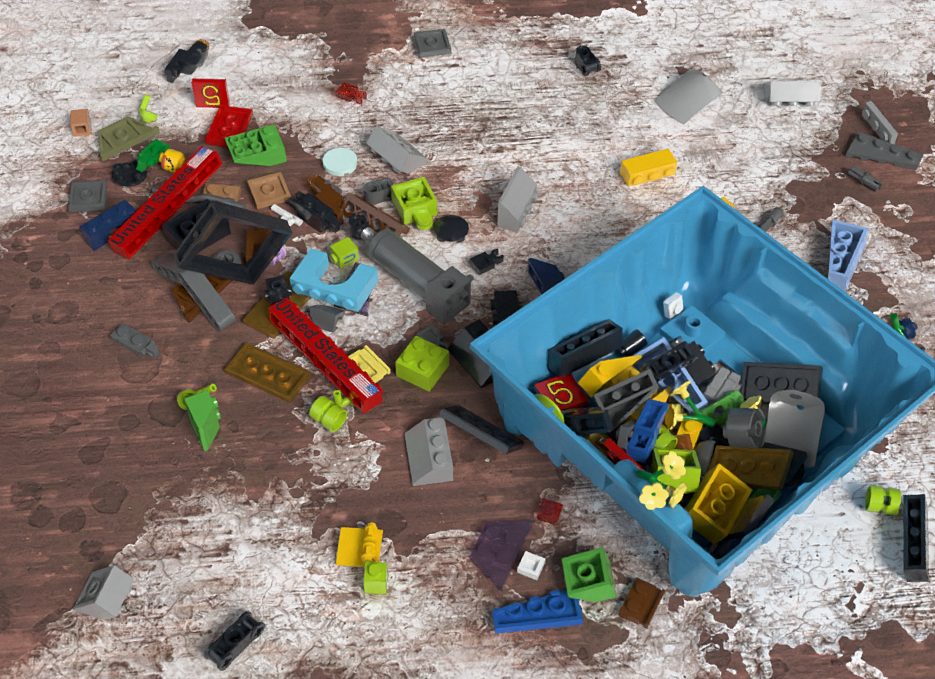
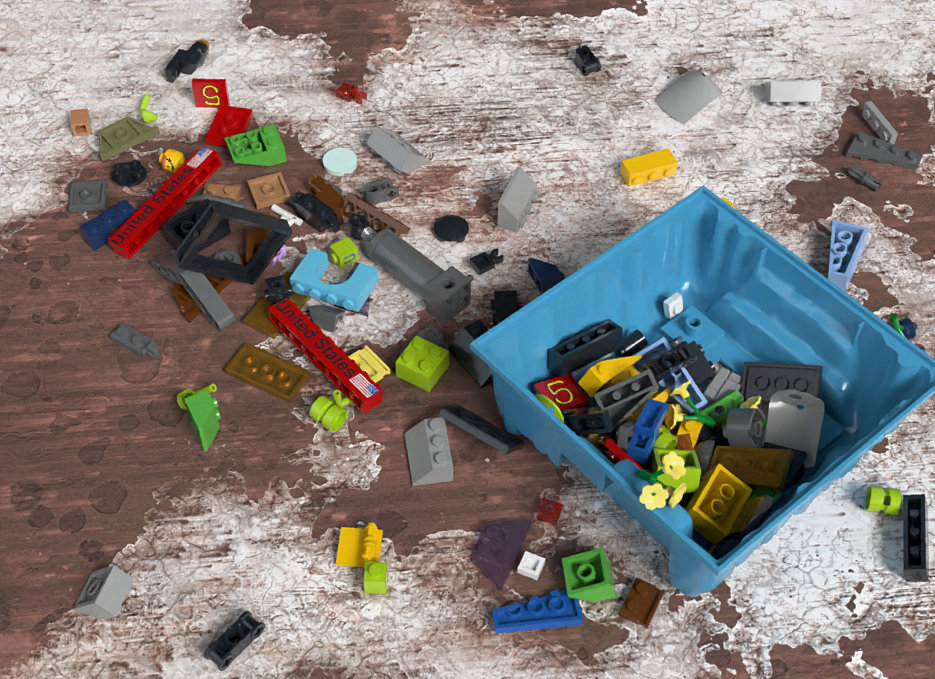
(150, 155): green hinge -> none
(415, 202): lime brick -> none
(432, 43): dark grey plate -> none
(771, 219): dark grey axle -> none

